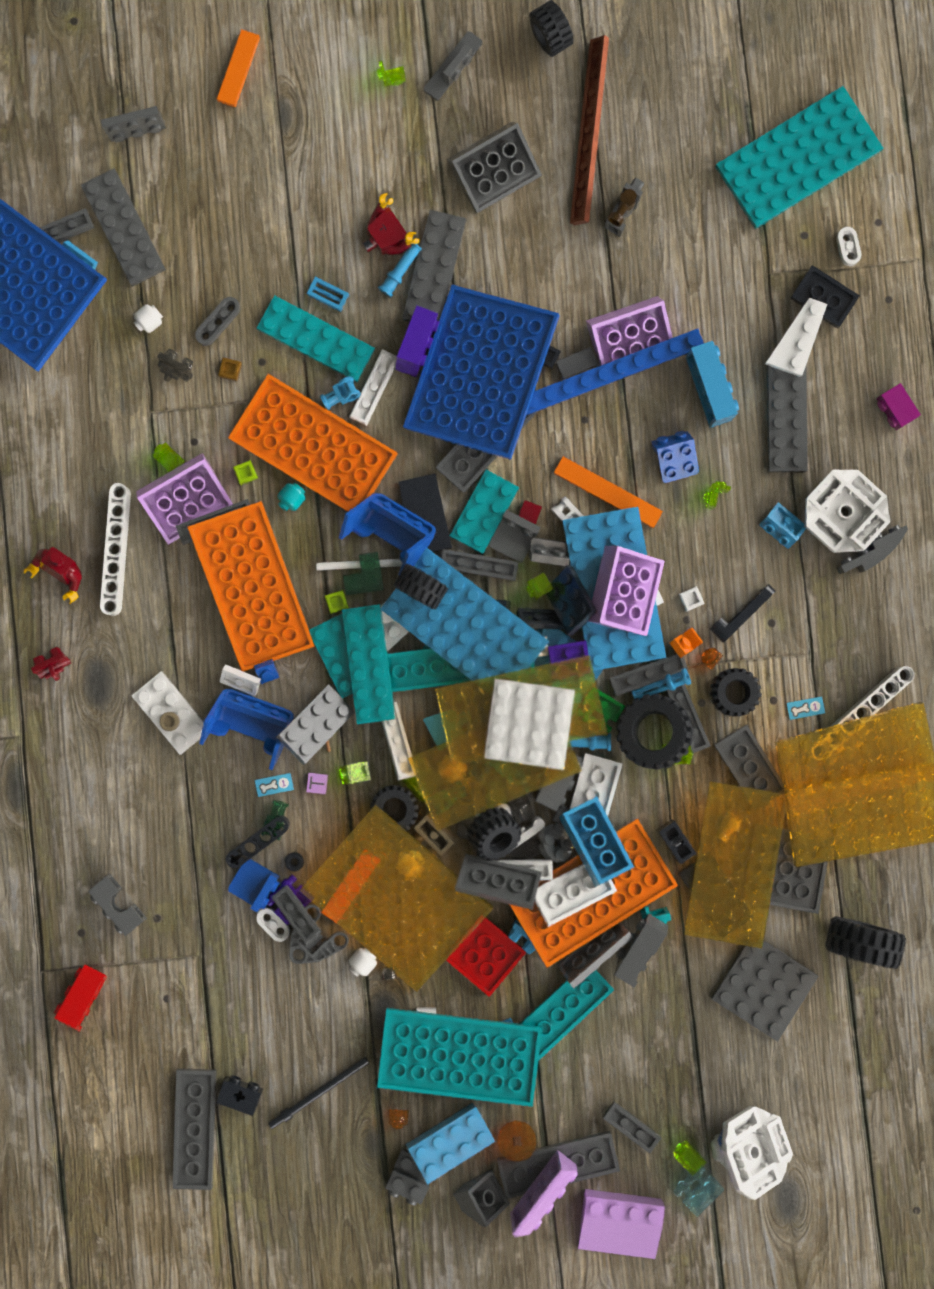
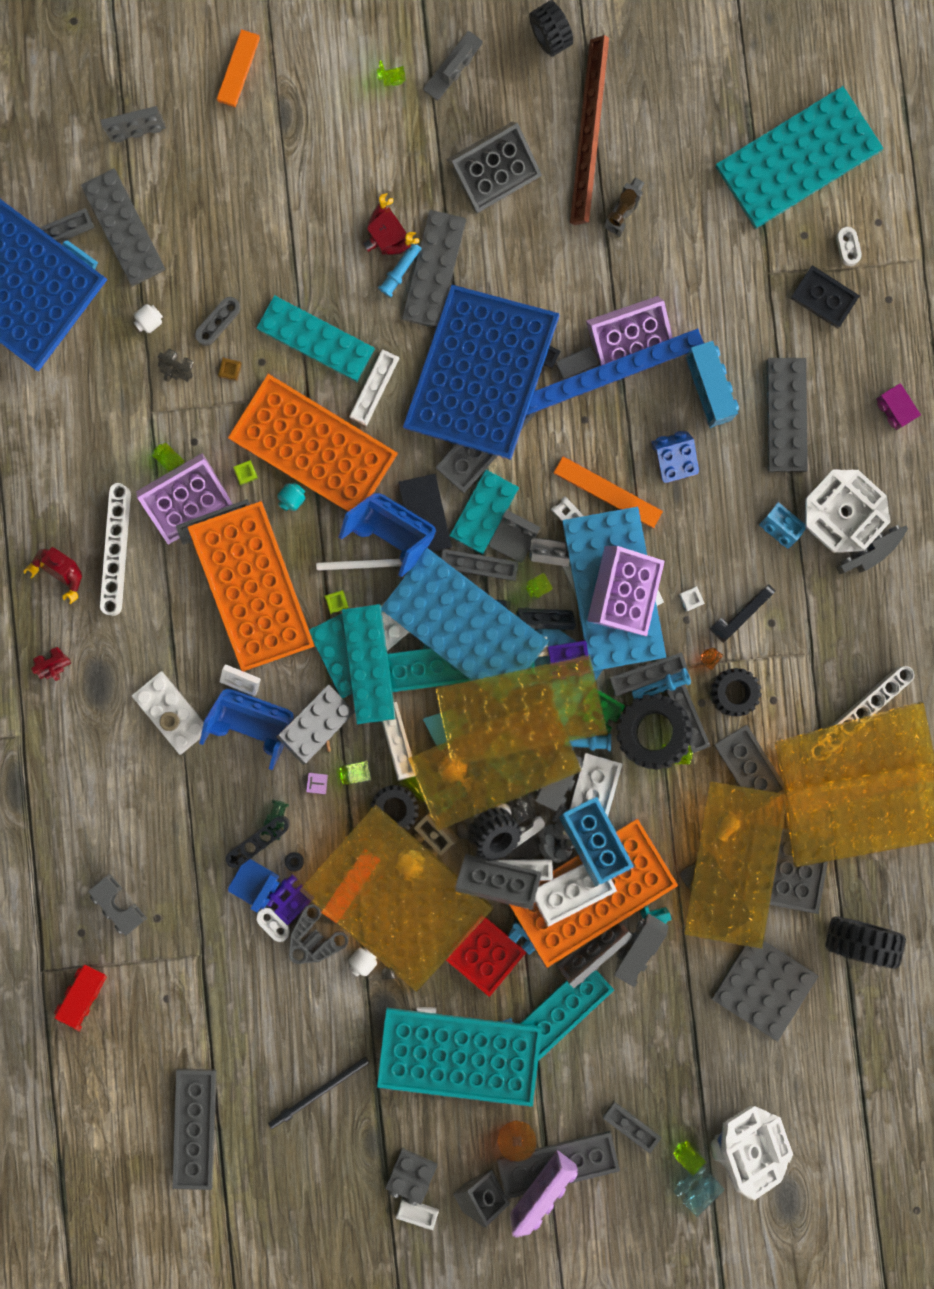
(230, 1097): black brick -> none
(266, 671): blue plate -> none
(274, 784): medium azure sticker -> none
(296, 914): dark grey tile -> none
(341, 301): dark azure tile -> none
(341, 393): dark azure connector -> none
(369, 579): clear green plate -> none
(398, 1118): clear orange plate -> none
(417, 341): dark purple wedge -> none
(418, 1215): none -> white tile
(421, 586): black tyre -> none
(450, 1143): dark azure brick -> none
(529, 724): white plate -> none
(530, 511): dark red tile -> none
(570, 601): black plate -> none
(621, 1223): lavender slope -> none
(676, 841): black brick -> none
(686, 642): orange bracket -> none
(711, 496): clear neon green bracket -> none
(797, 342): white wing -> none
(805, 708): medium azure sticker -> none

